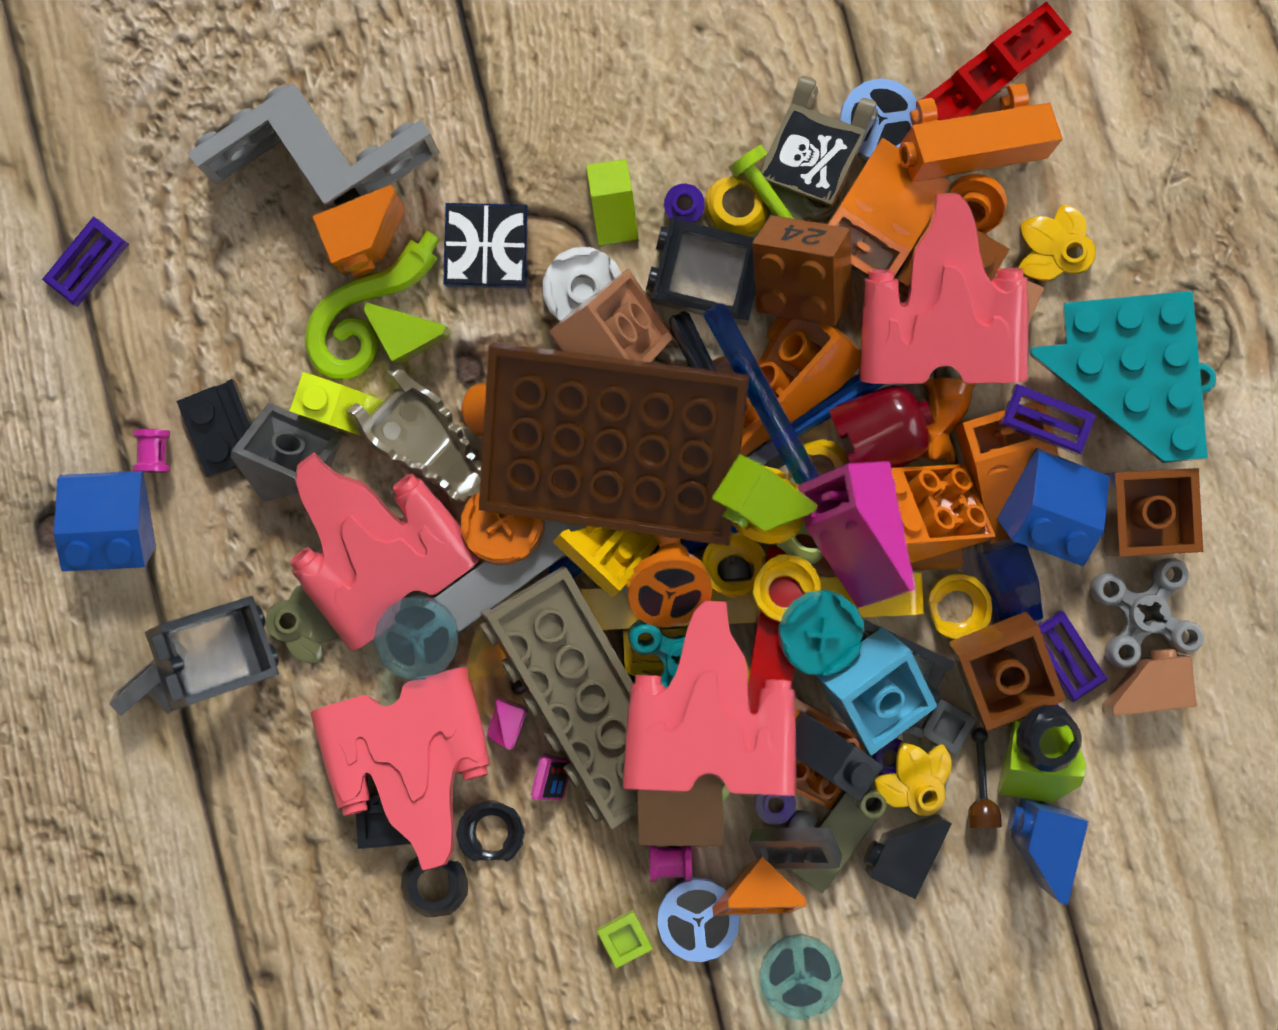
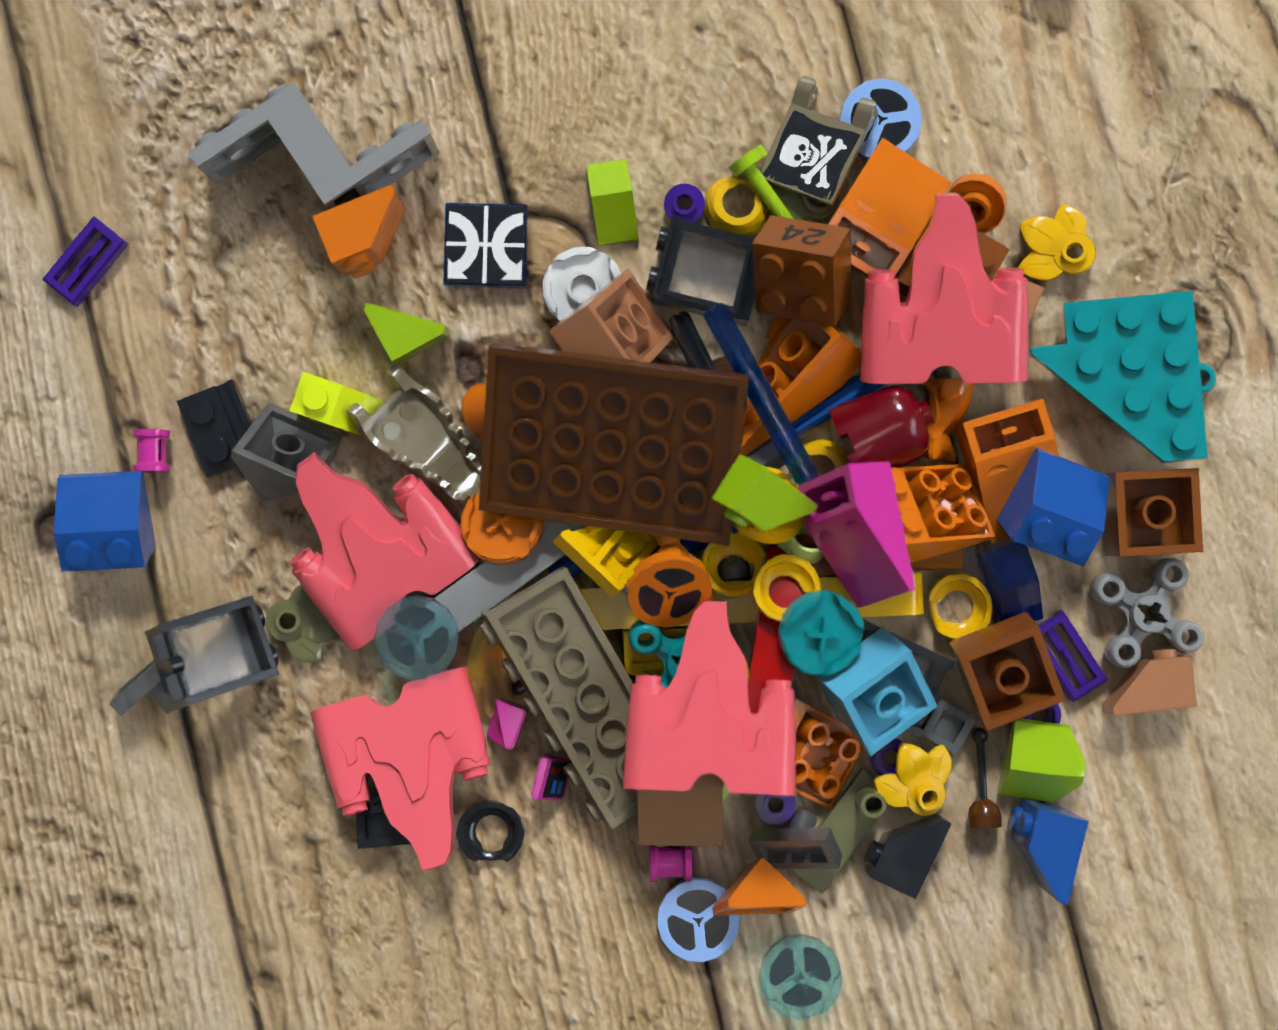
(405, 272): lime plant -> none
(457, 890): black piece -> none
(624, 938): lime plate -> none
(834, 757): black slope -> none
(981, 140): orange brick -> none
(1000, 63): red slope -> none
(1014, 407): dark purple tile -> none
(1034, 726): black piece -> none

